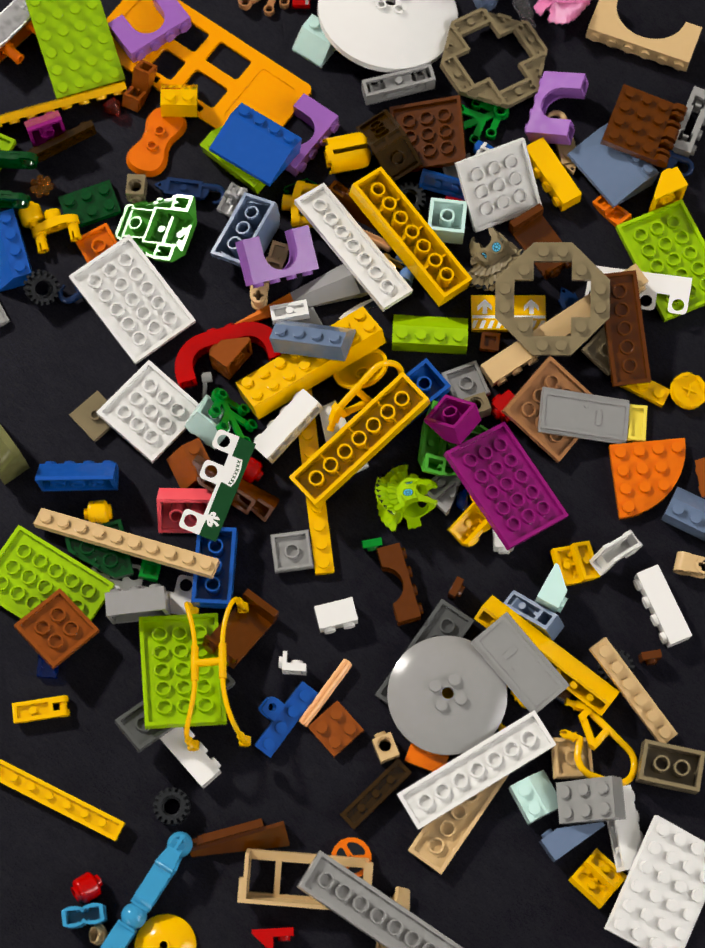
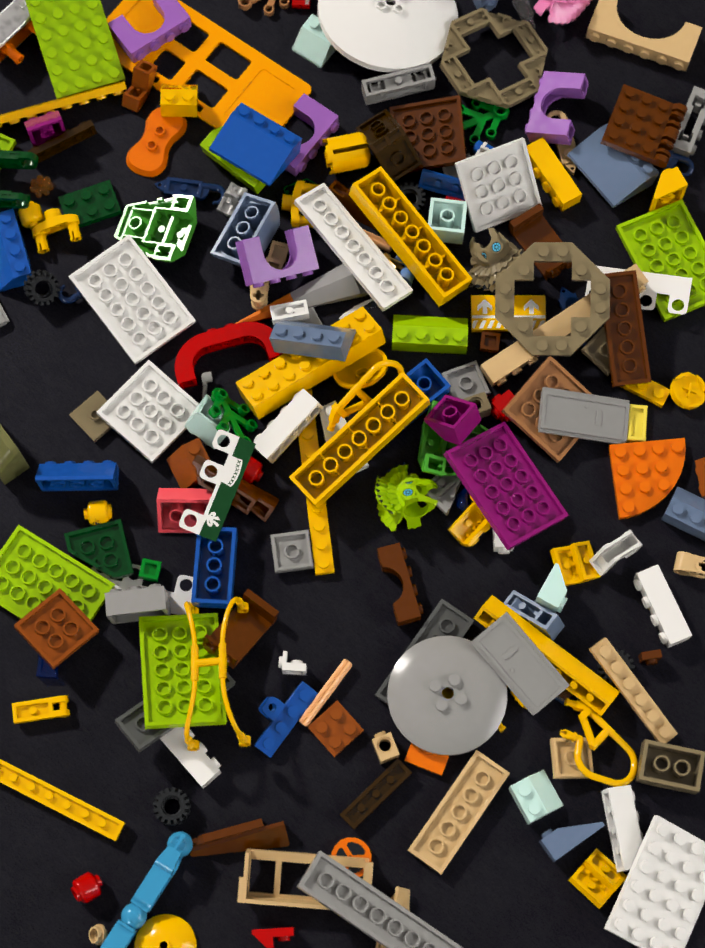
(77, 917): dark azure brick -> none
(96, 242): orange plate -> none
(112, 106): clear red plate -> none
(127, 543): tan plate -> none
(136, 181): dark tan brick -> none
(230, 355): dark orange slope -> none
(336, 615): white piece -> none
(372, 544): green plate -> none
(456, 589): reddish brown plate -> none
(476, 769): white plate -> none
(590, 800): light grey piece -> none
(614, 215): orange slope -> none

